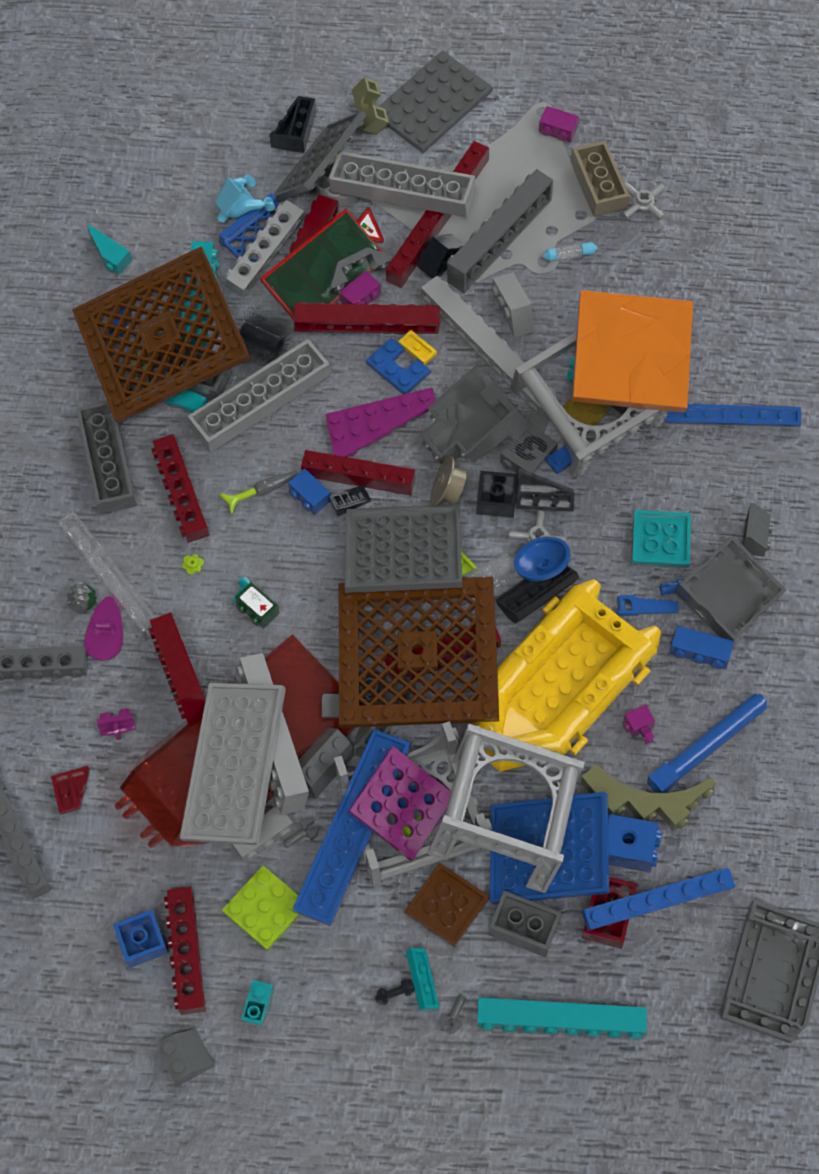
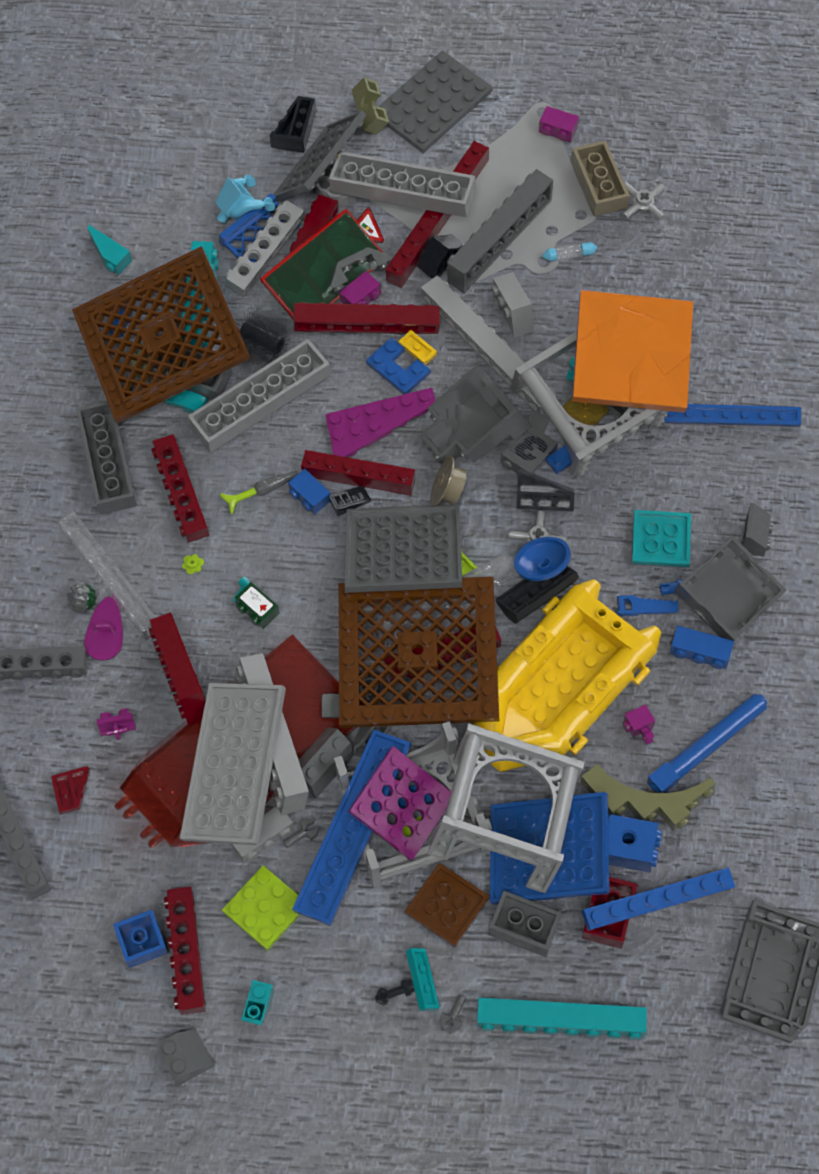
(497, 494): black brick -> none

